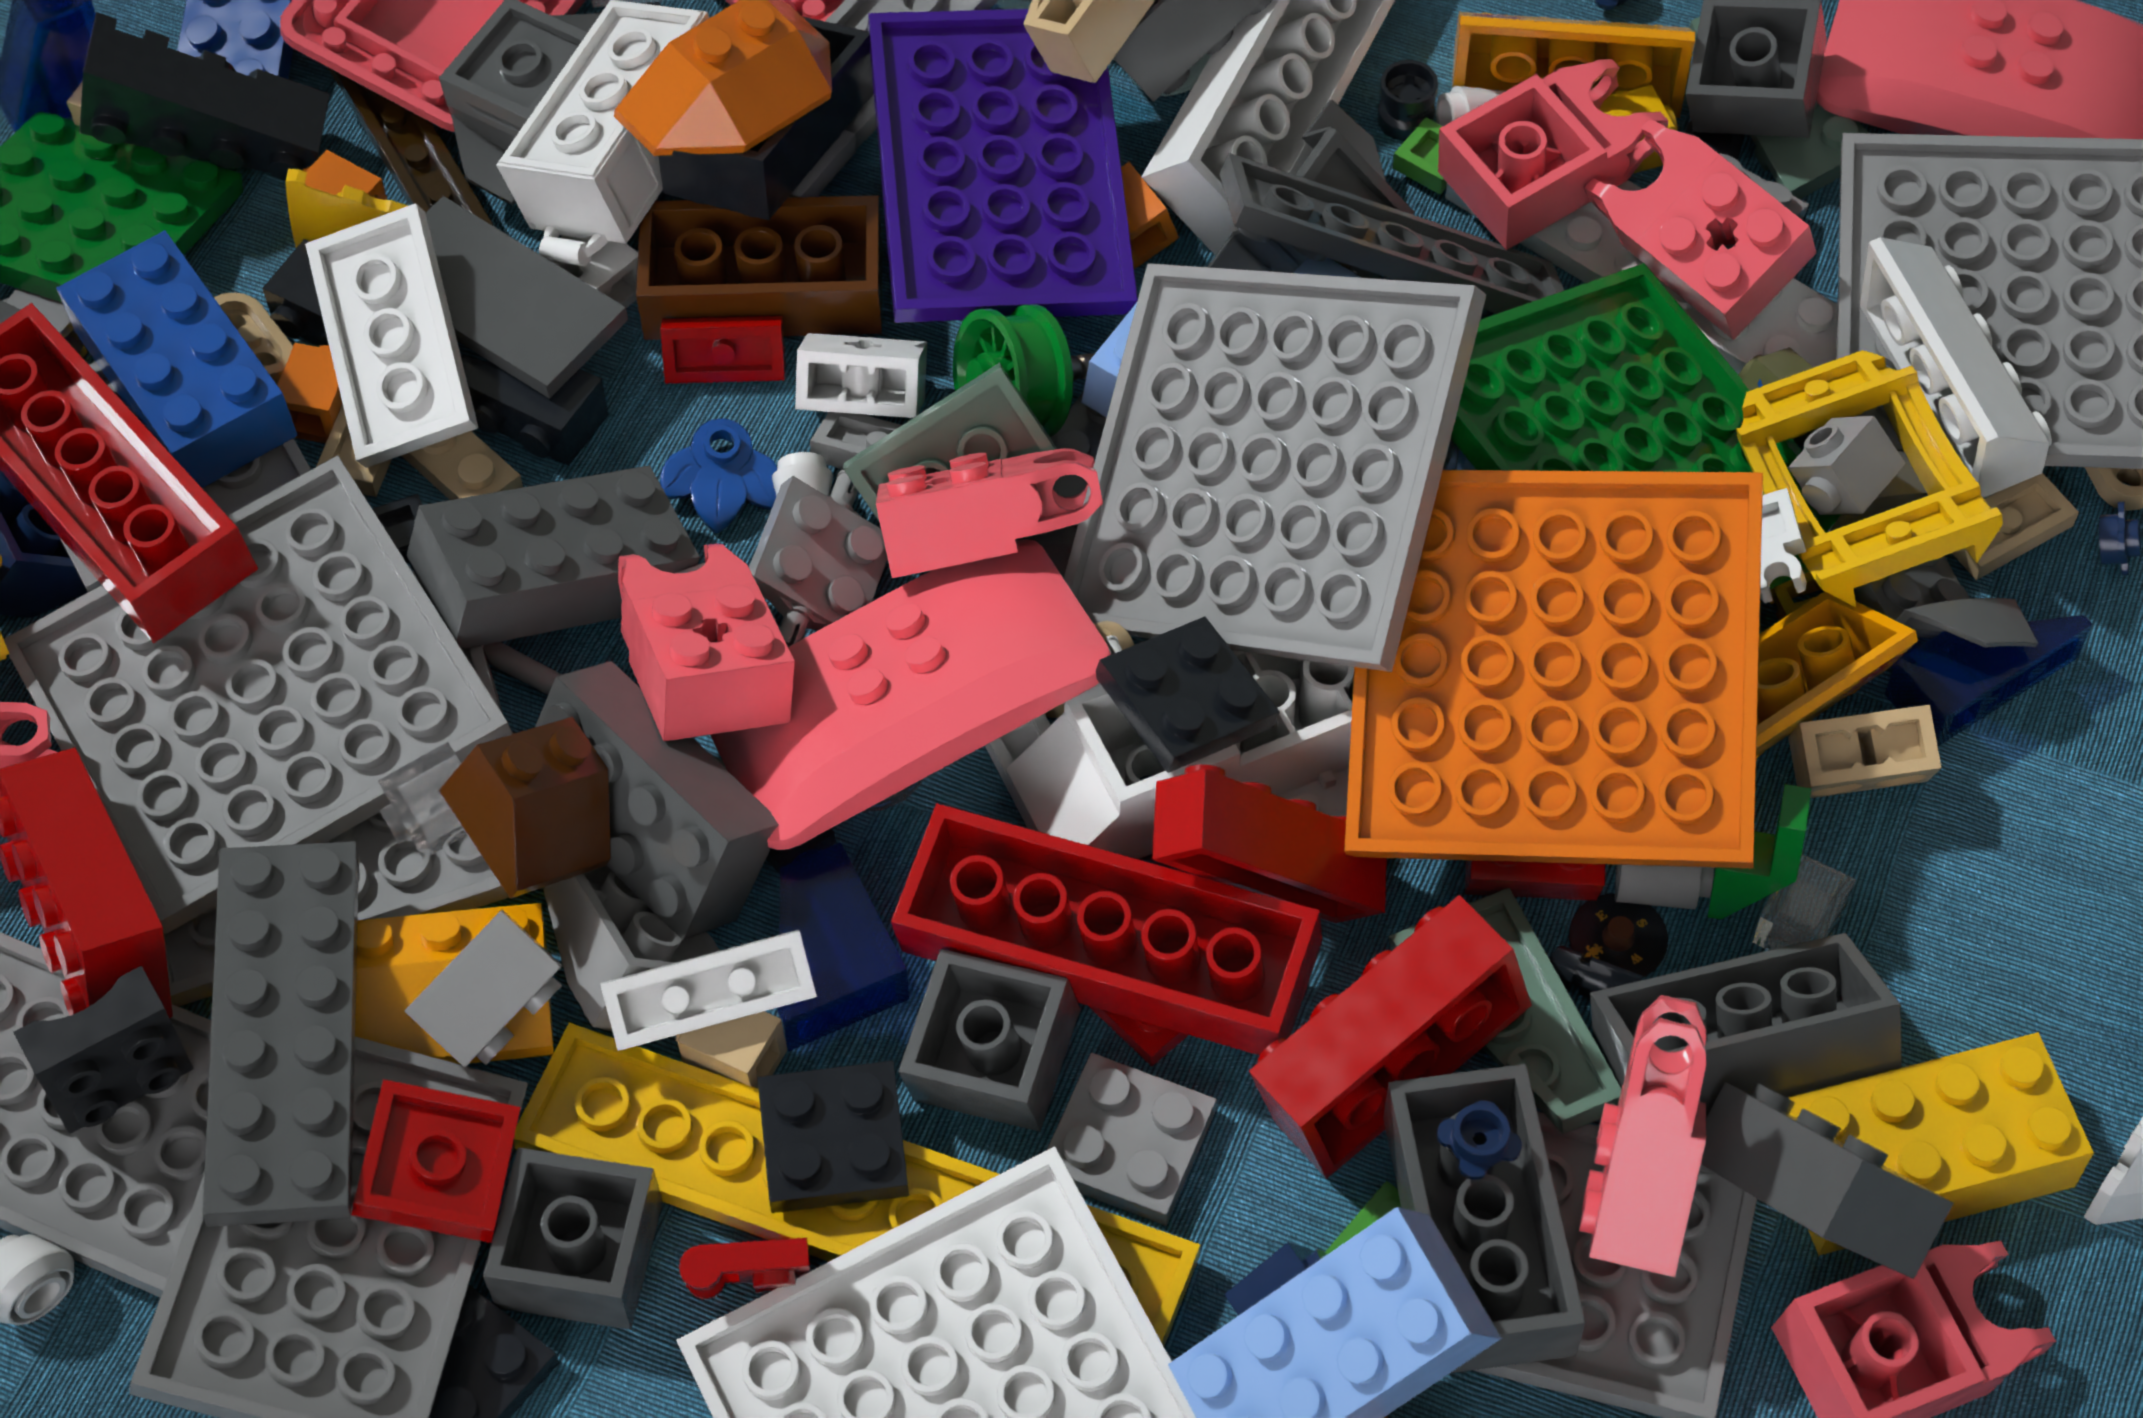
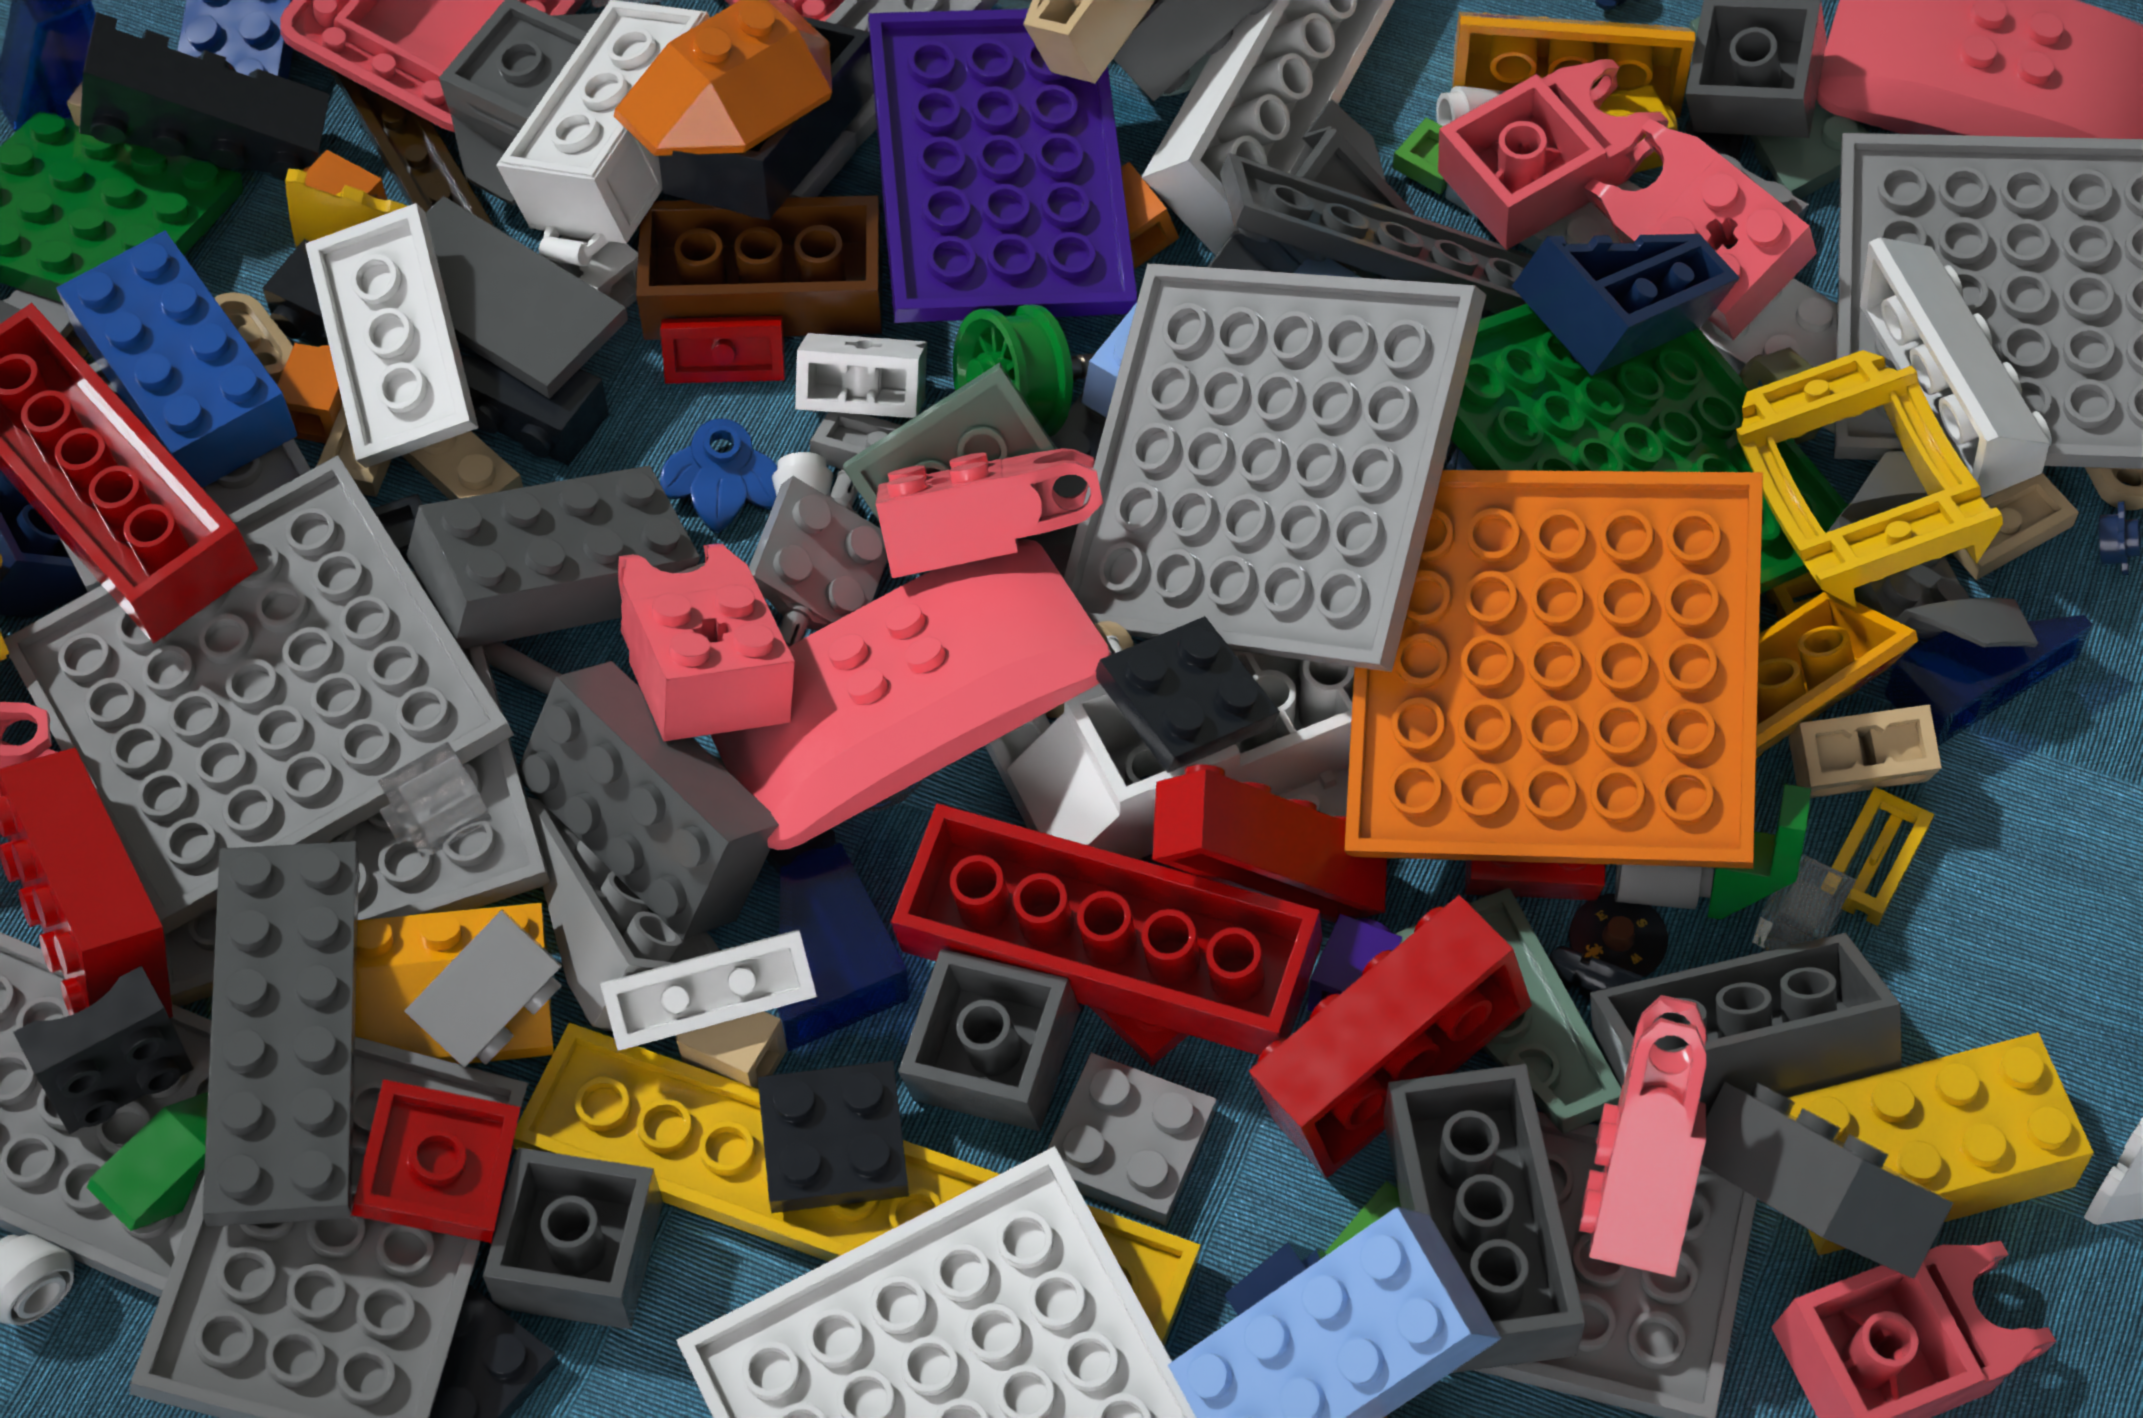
(156, 1167): none -> green slope
(535, 805): reddish brown slope -> none
(763, 1263): red plate -> none
(1347, 954): none -> dark purple brick
(1407, 98): black wheel -> none
(1485, 1120): dark blue plate -> none
(1623, 297): none -> dark blue wedge
(1780, 543): white plate -> none
(1846, 465): light grey brick -> none
(1900, 811): none -> yellow tile

